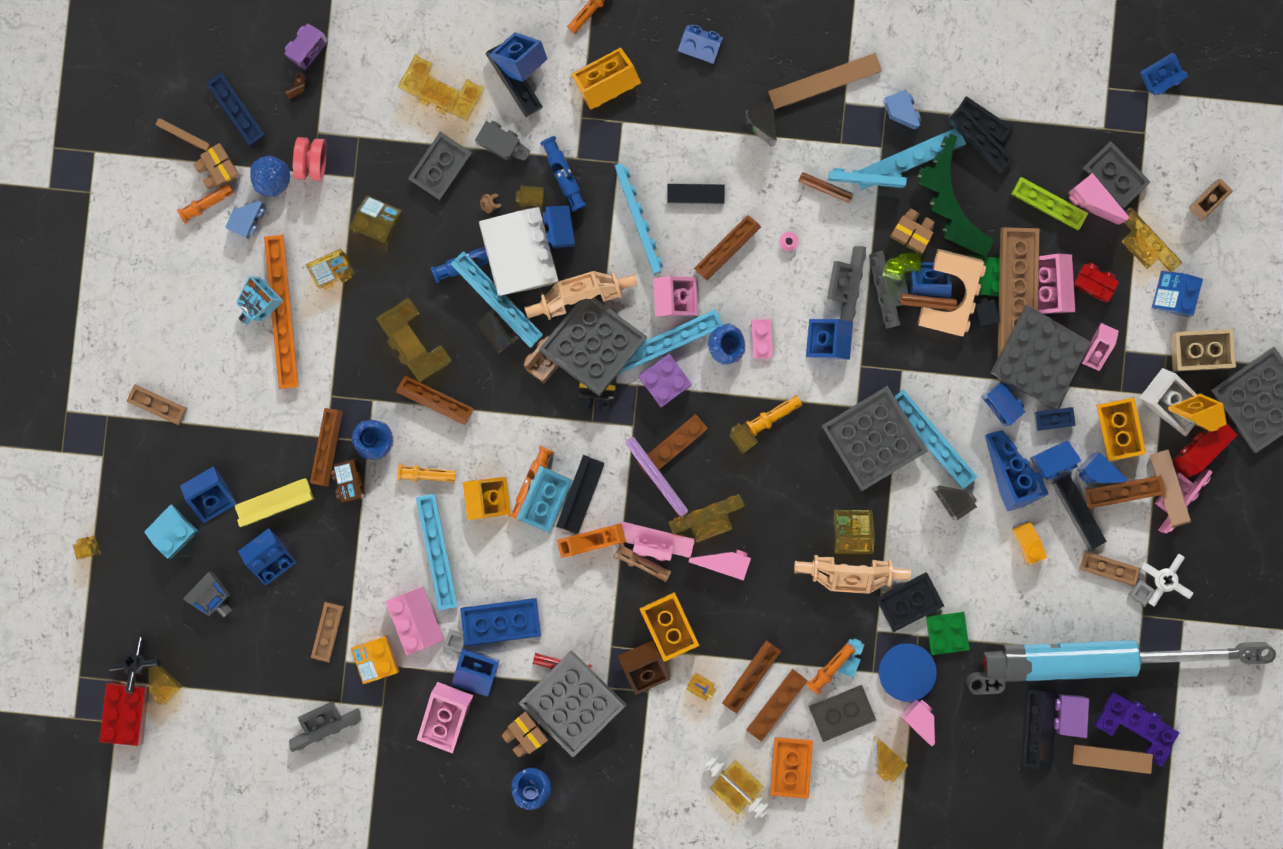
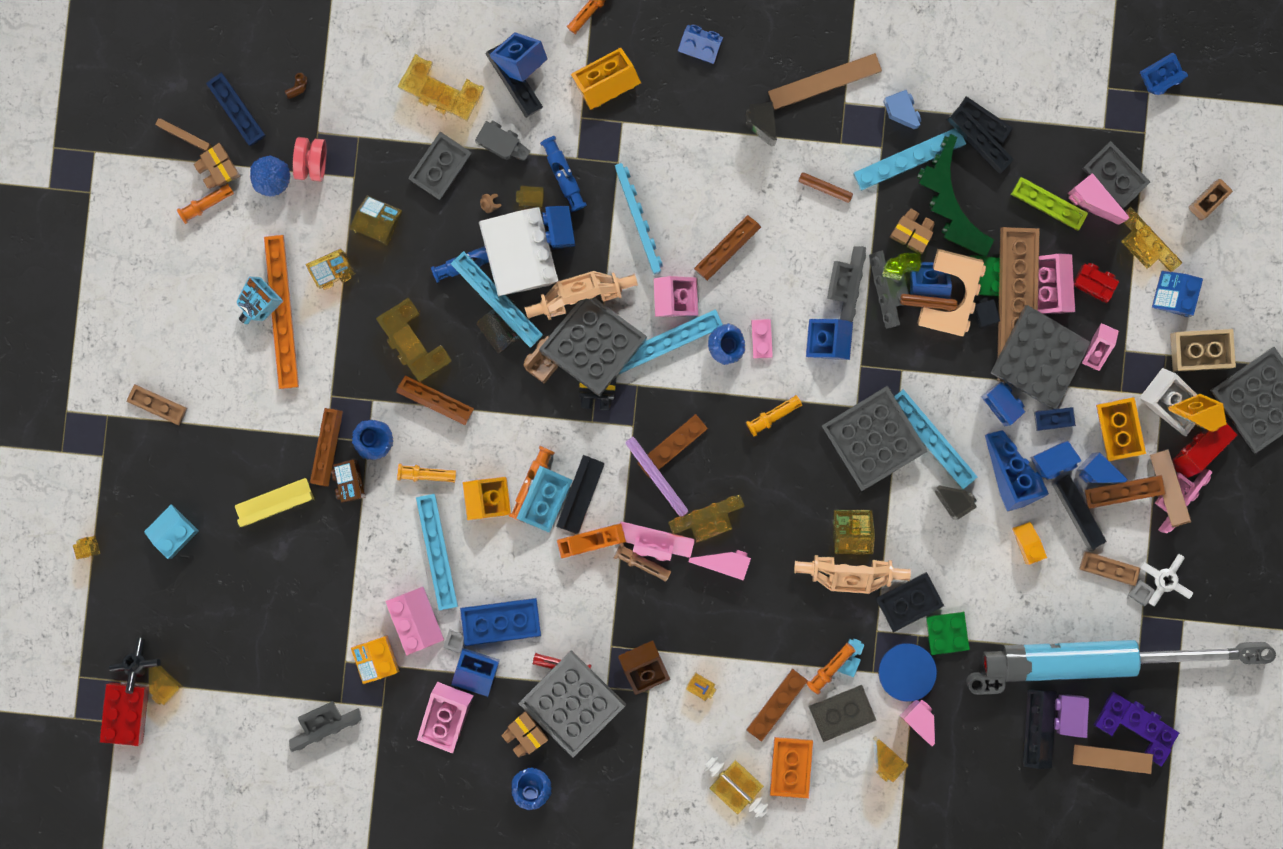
(208, 495): blue slope -> none
(209, 596): dark grey torso -> none
(244, 219): medium blue slope -> none
(267, 557): blue slope -> none
(305, 46): medium lavender slope -> none
(327, 632): medium nougat tile -> none
(665, 380): medium lavender brick -> none
(669, 626): light orange brick -> none
(696, 193): black tile -> none
(742, 437): clear yellow brick -> none
(751, 677): dark orange plate -> none
(784, 246): bright pink plate -> none
(874, 178): medium azure plate -> none

